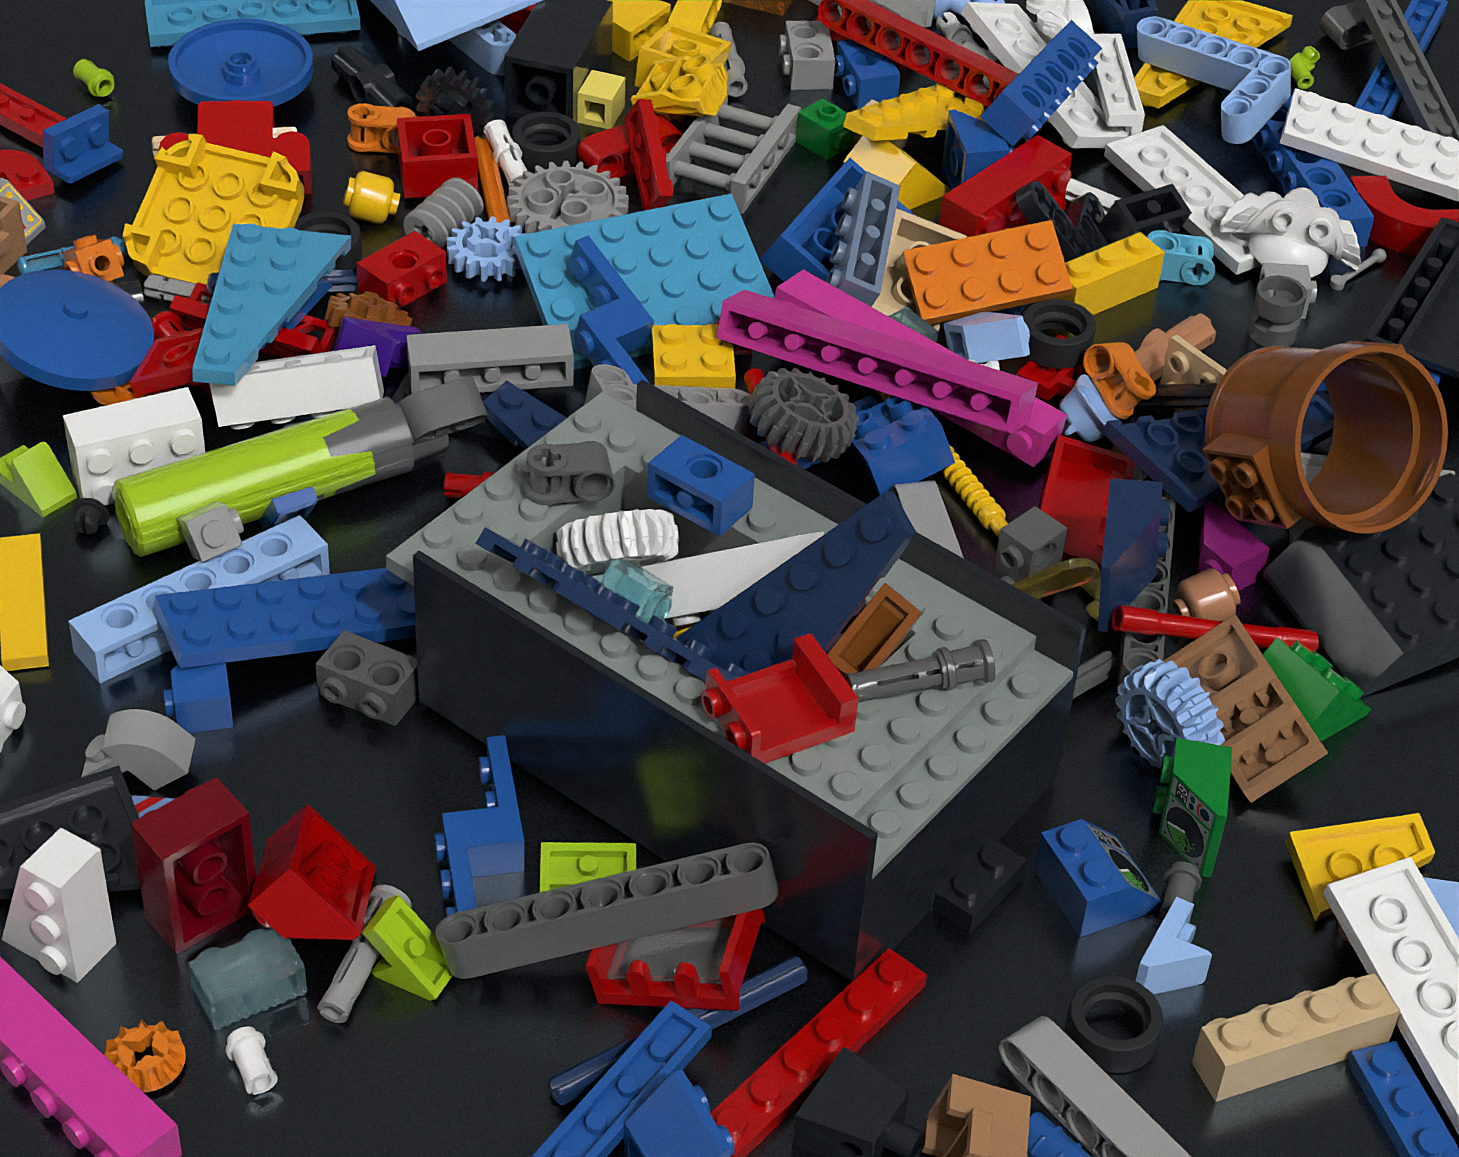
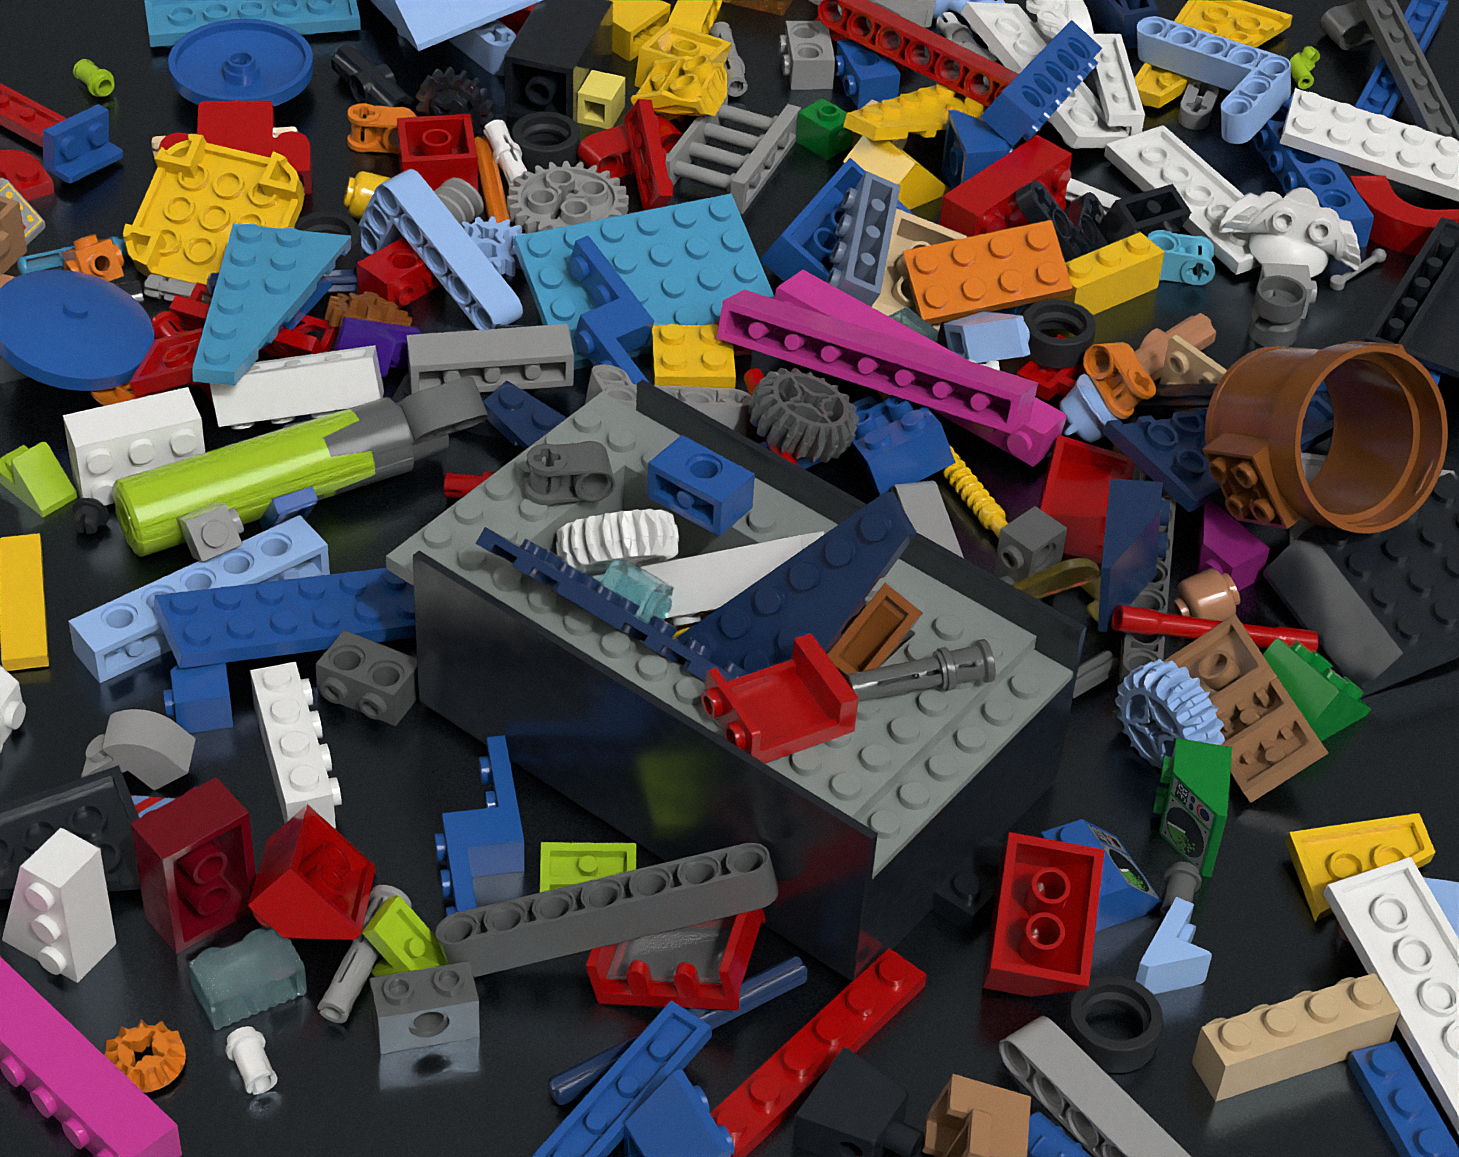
(291, 742): none -> white brick
(412, 210): none -> light blue beam
(425, 1007): none -> dark grey brick
(1043, 917): none -> red slope
(1198, 105): none -> light grey beam

